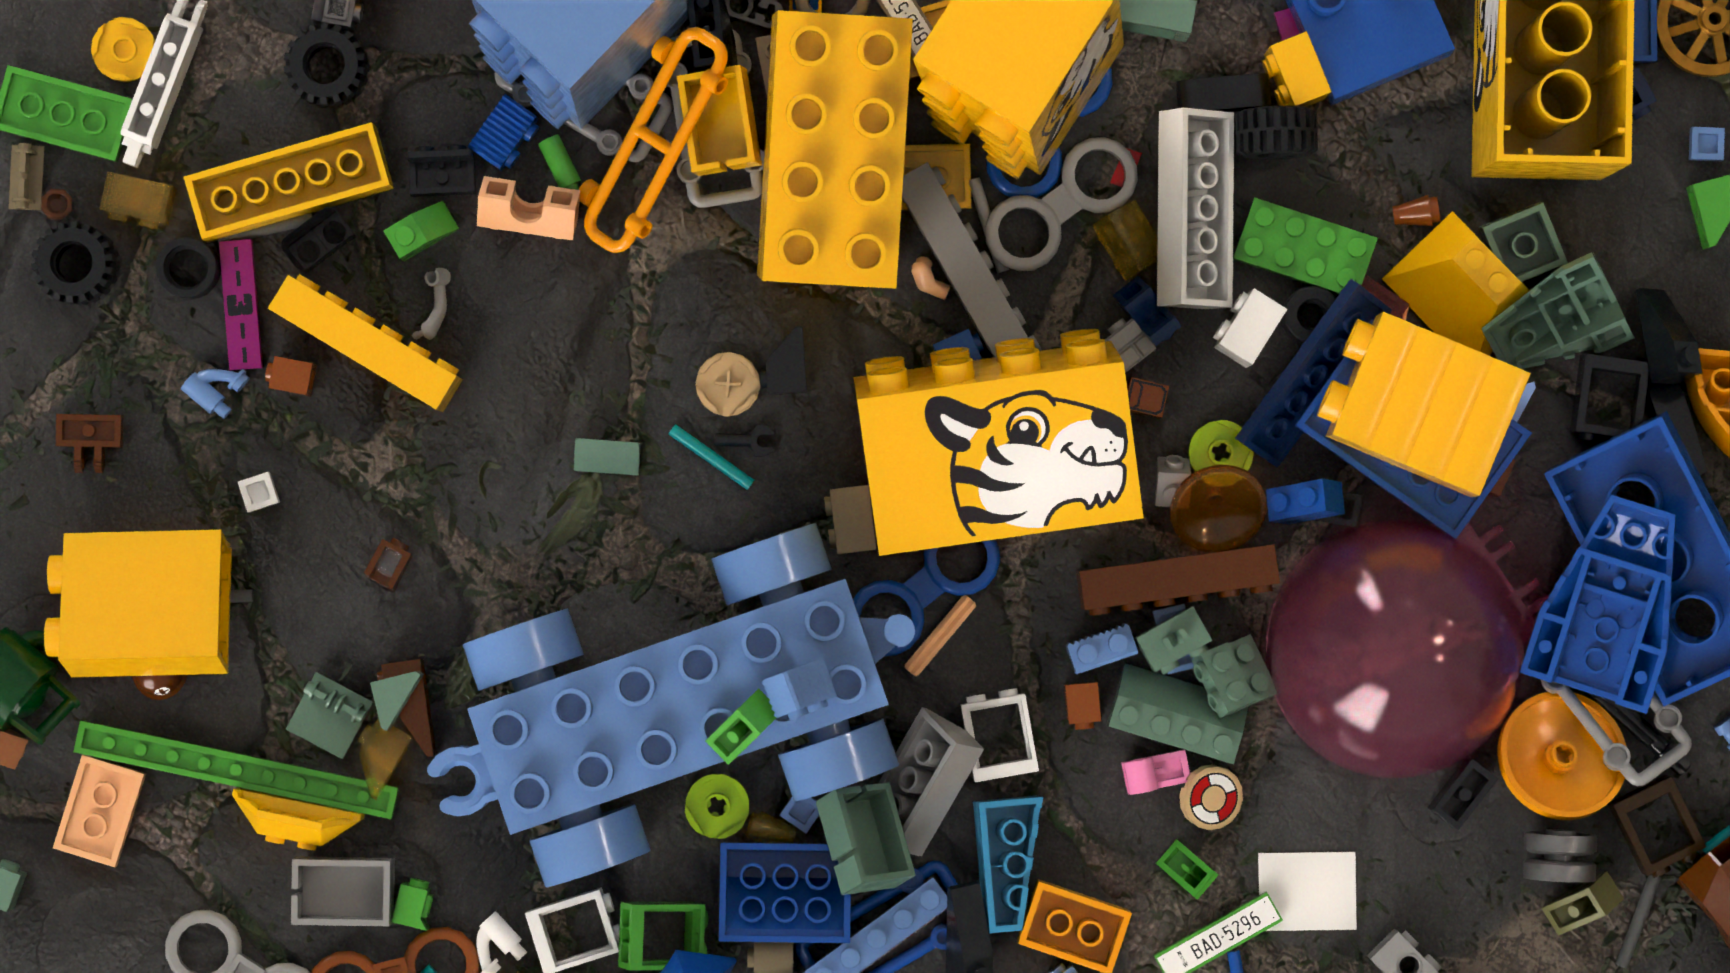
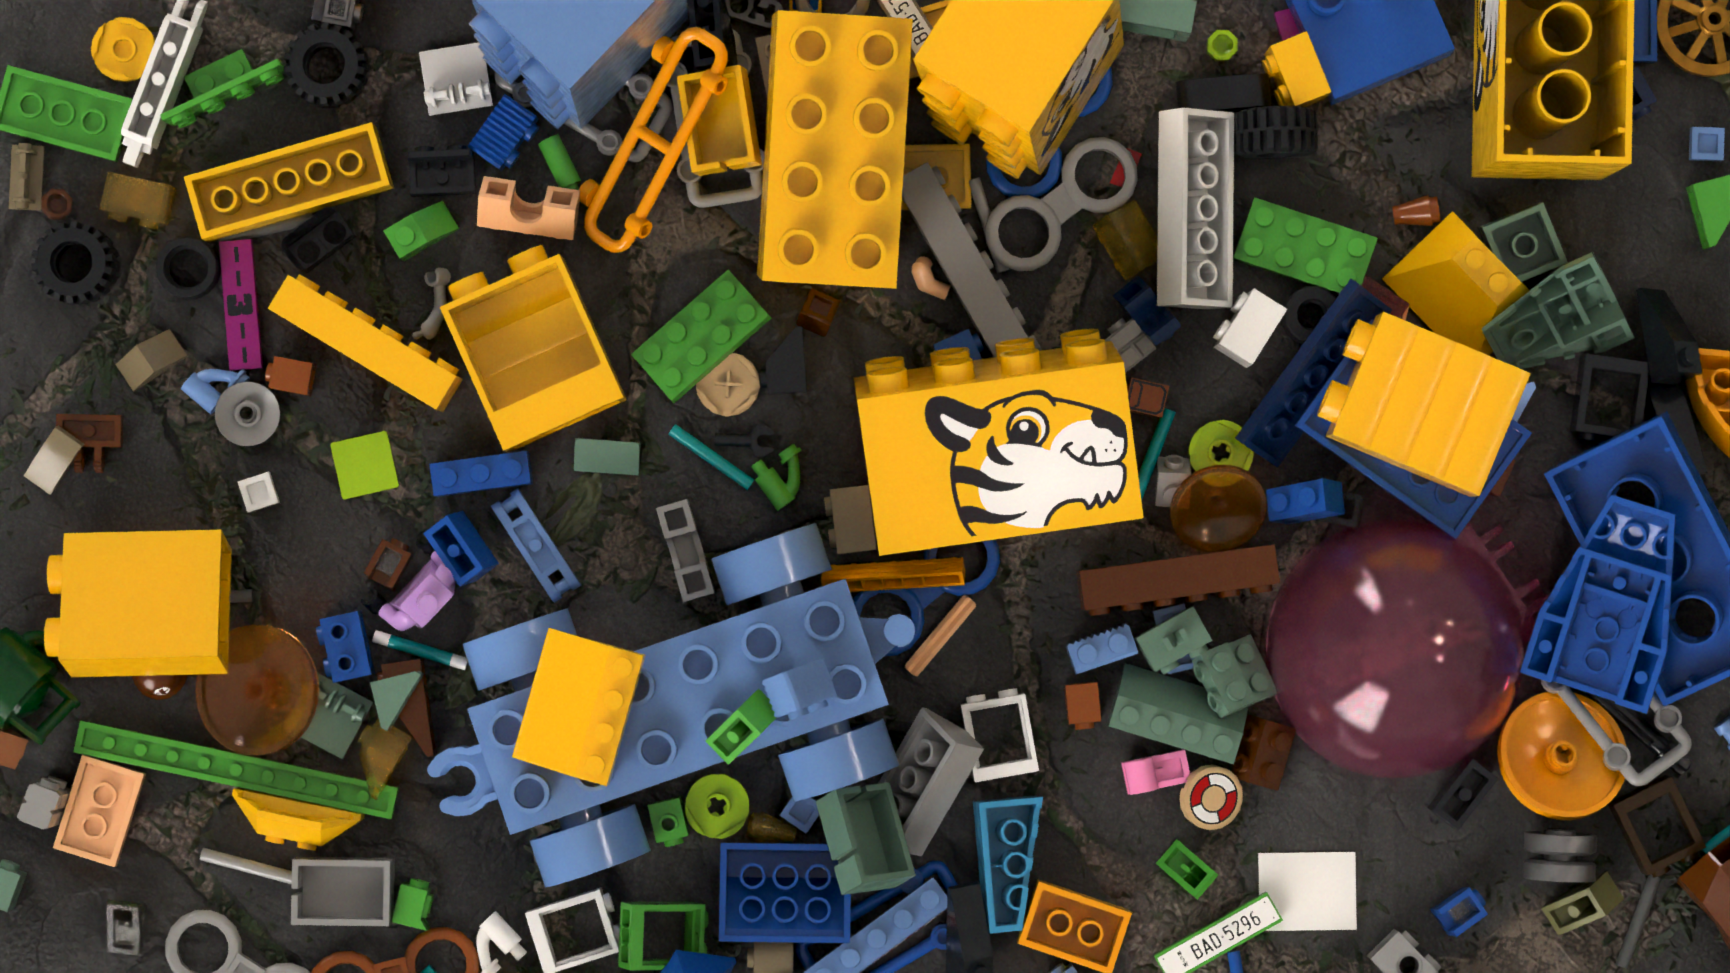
(44, 803): none -> light grey brick
(53, 459): none -> slope
(124, 926): none -> clear smoke slope
(151, 359): none -> dark tan slope
(221, 82): none -> bright green bracket
(246, 865): none -> light grey bar
(263, 417): none -> light grey dish
(265, 695): none -> clear orange dish
(345, 646): none -> blue brick
(364, 465): none -> lime sticker
(419, 598): none -> lavender torso
(420, 650): none -> teal bar
(455, 79): none -> white hinge
(461, 548): none -> blue brick
(481, 473): none -> blue brick
(531, 349): none -> yellow brick
(535, 545): none -> medium blue plate
(578, 706): none -> yellow slope
(668, 821): none -> bright green brick
(686, 550): none -> light grey arch
(701, 336): none -> bright green plate
(772, 484): none -> bright green plant
(818, 312): none -> reddish brown slope
(898, 574): none -> light orange piece
(1154, 449): none -> teal bar
(1222, 45): none -> lime tile
(1263, 752): none -> reddish brown bracket
(1460, 911): none -> blue window

